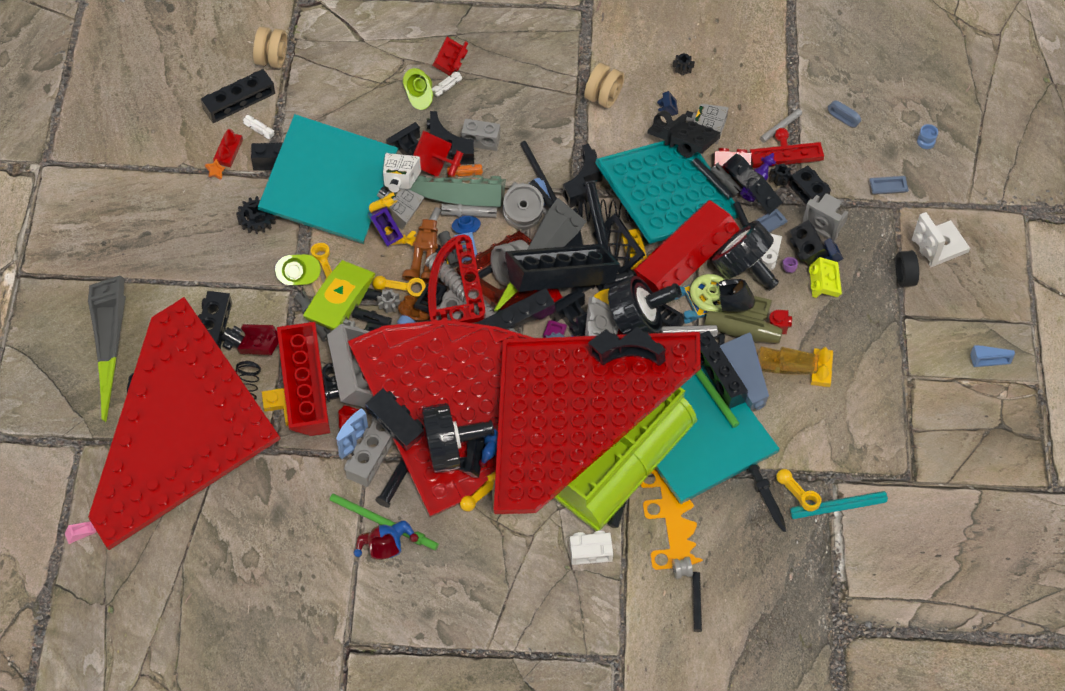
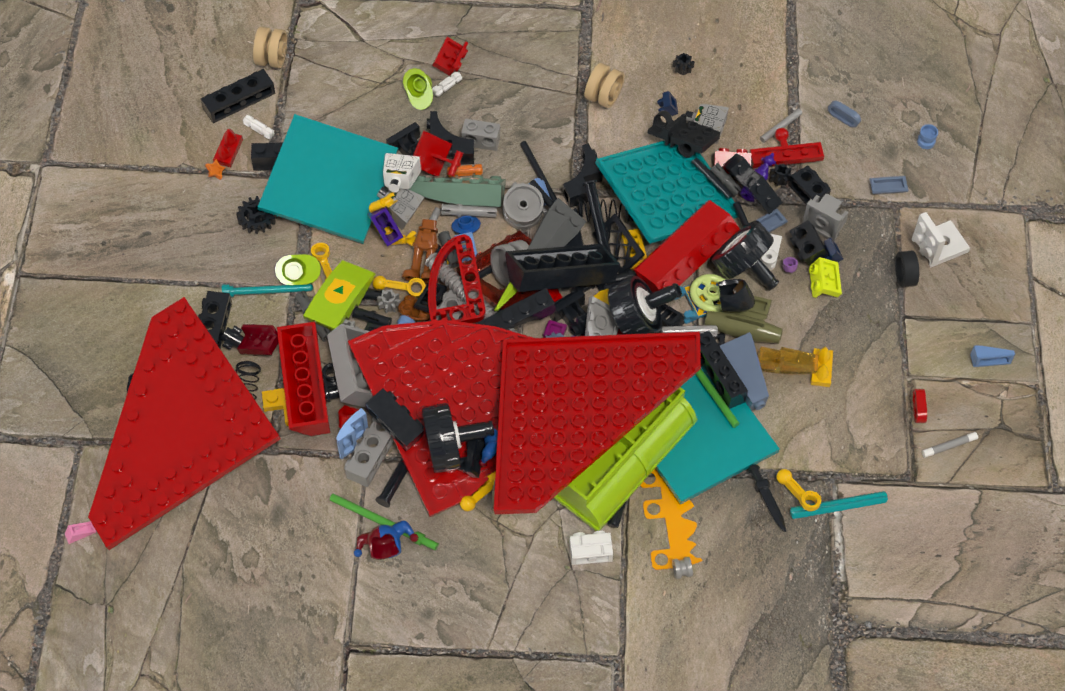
(106, 309): dark grey plate -> none
(226, 288): none -> teal piece
(638, 343): black arch -> none
(697, 613): black bar -> none
(781, 319): red plate -> none
(919, 405): none -> red beam
(949, 444): none -> light grey bar

